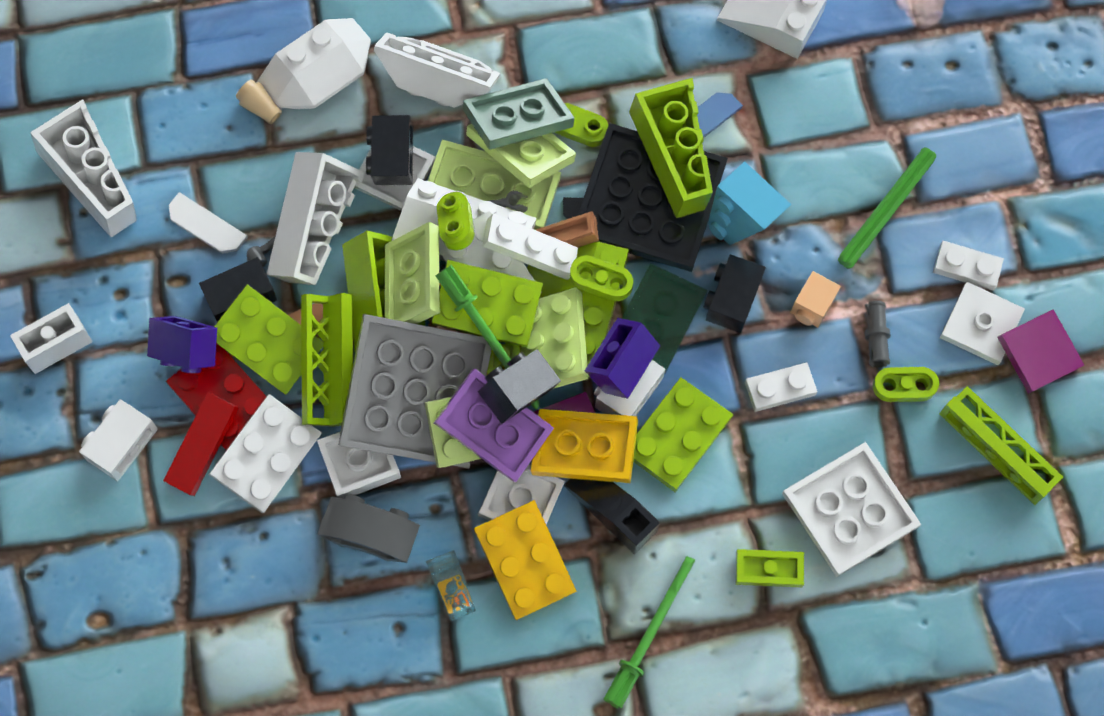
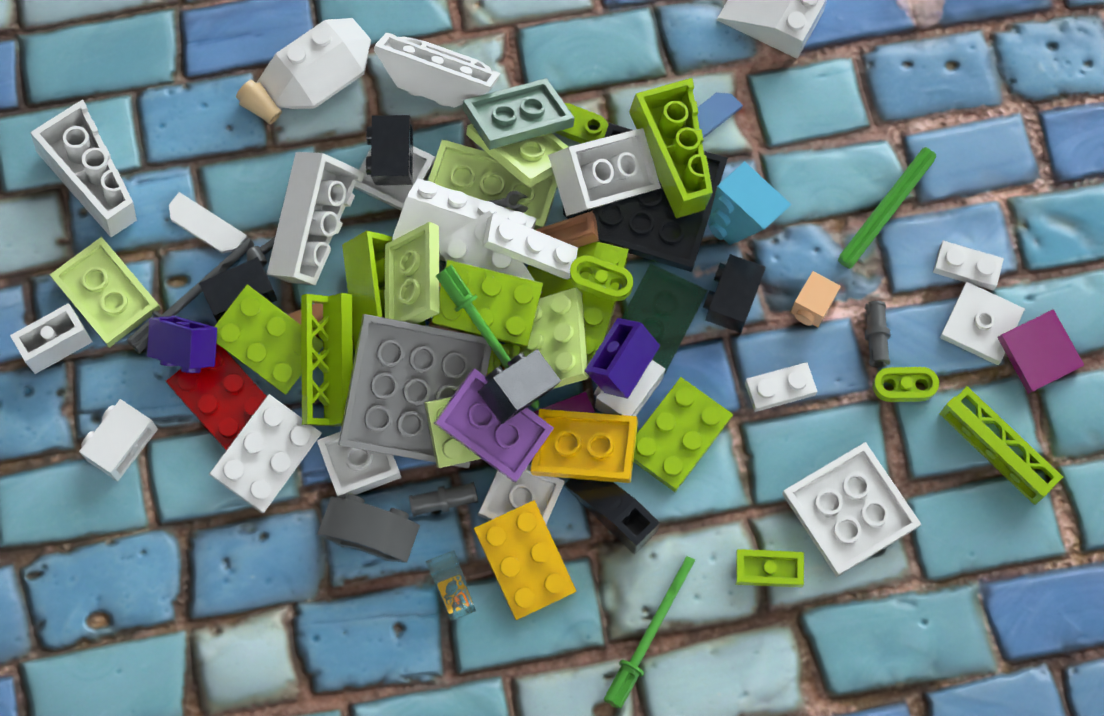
(105, 291): none -> yellowish green plate
(139, 339): none -> dark grey piece
(201, 444): red tile -> none
(443, 499): none -> dark grey pin
(455, 214): lime plate -> none
(604, 171): none -> white slope

